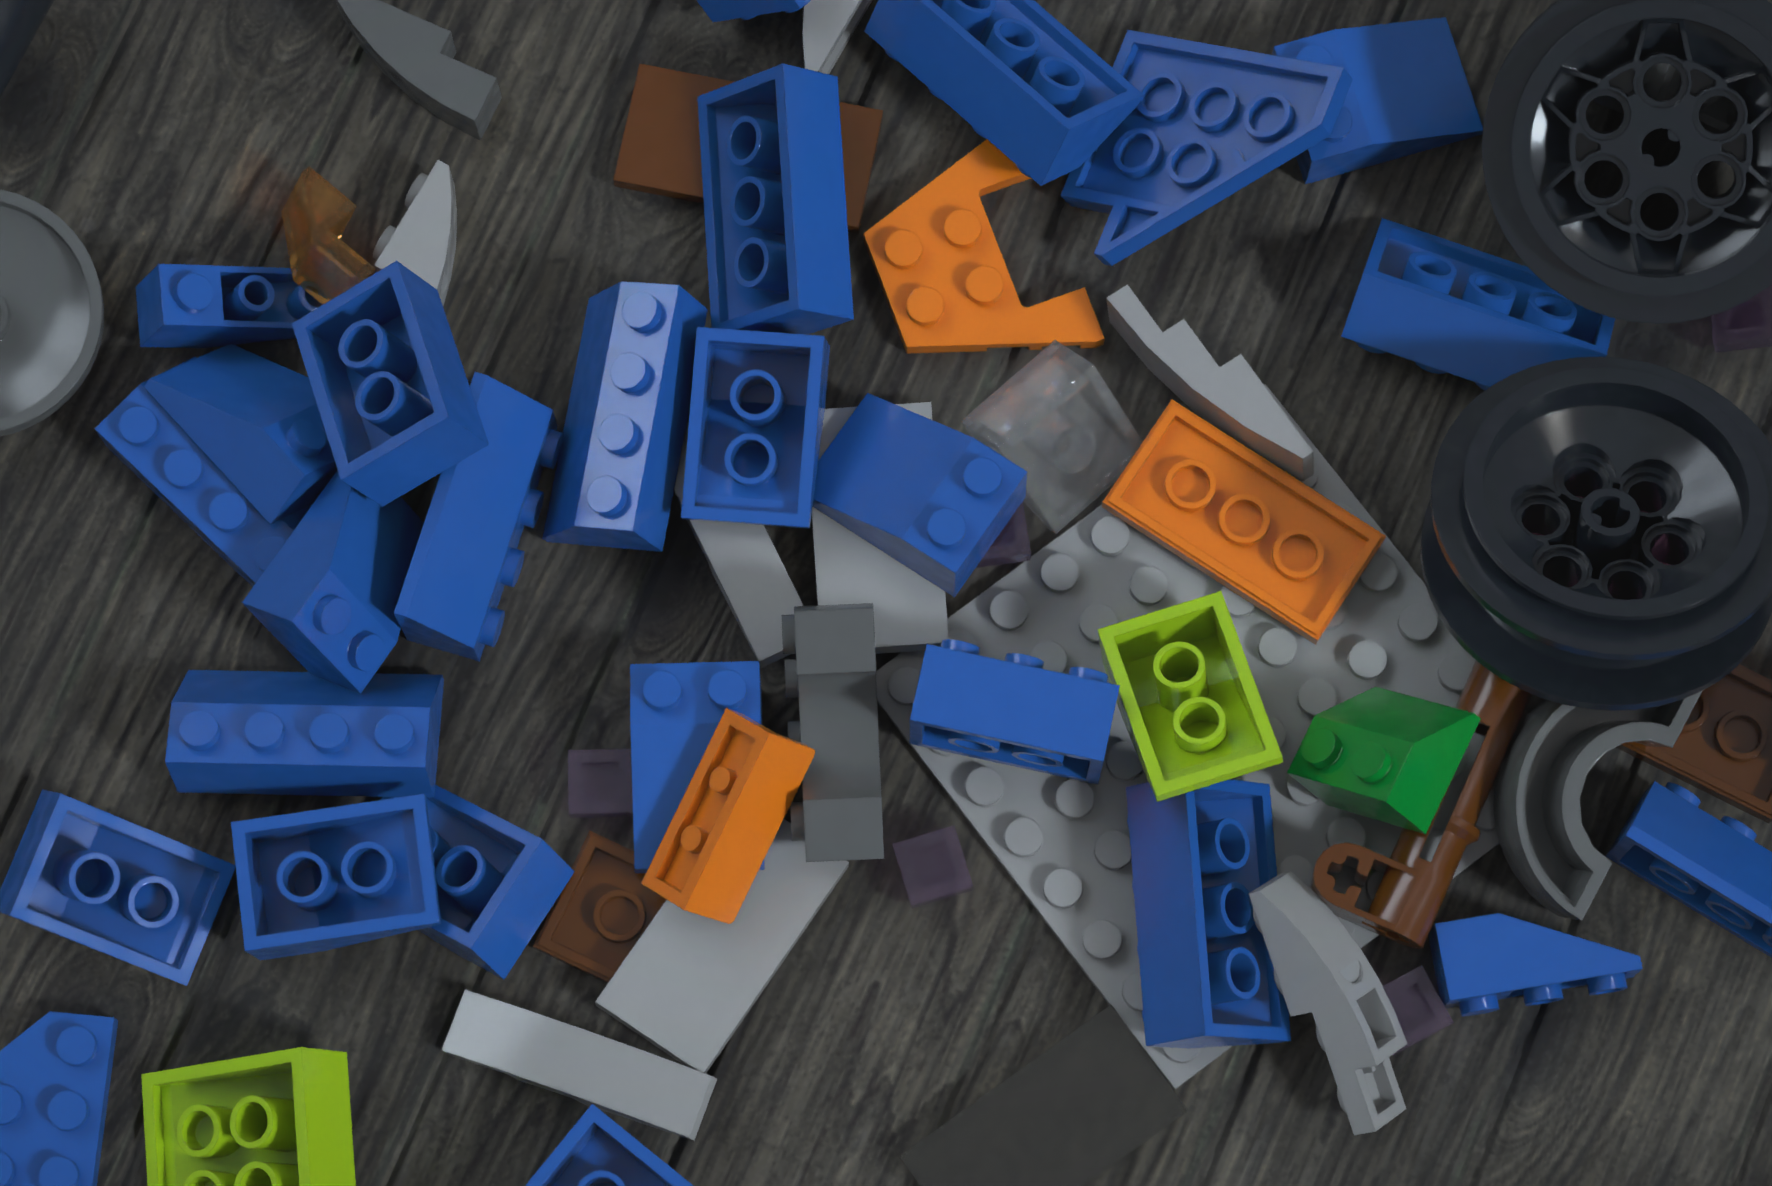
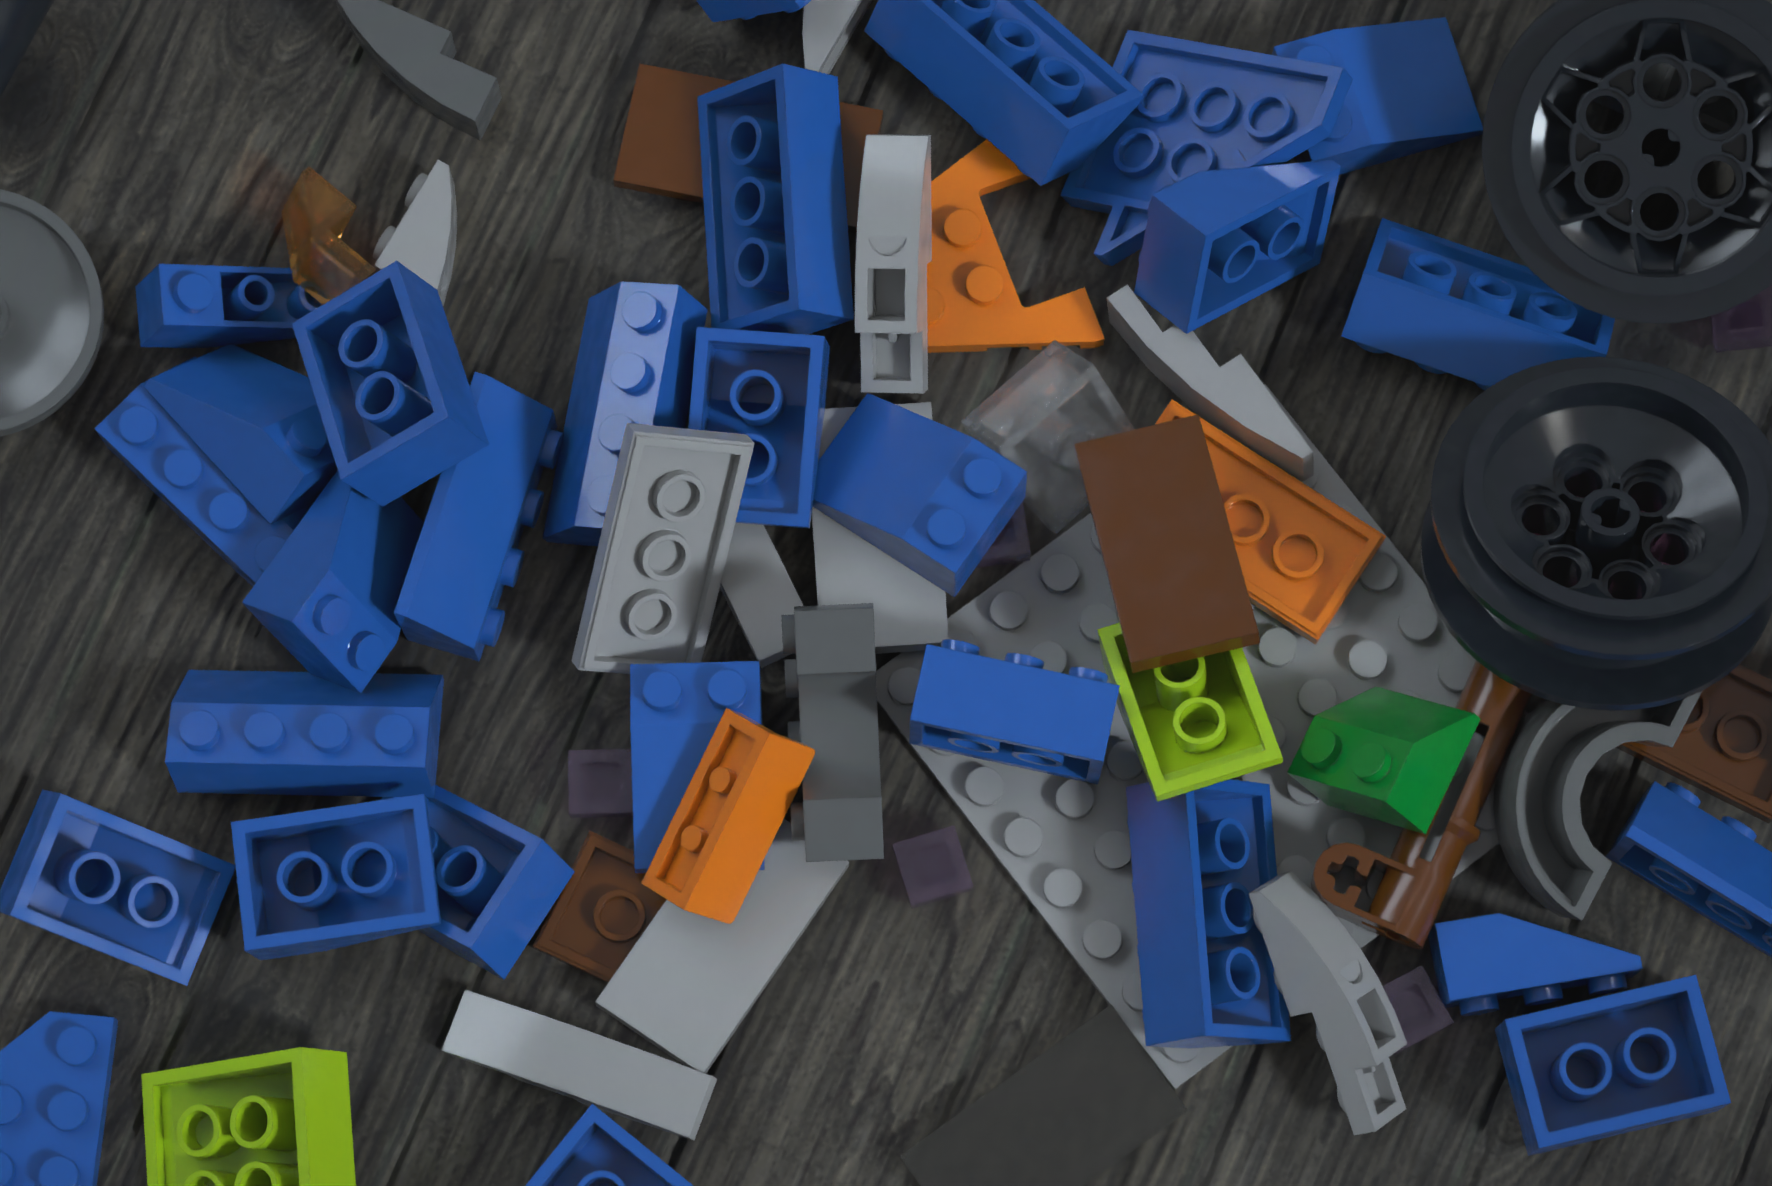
(662, 547): none -> light grey tile
(893, 262): none -> light grey slope
(1166, 544): none -> reddish brown tile
(1232, 237): none -> blue slope
(1612, 1065): none -> blue brick

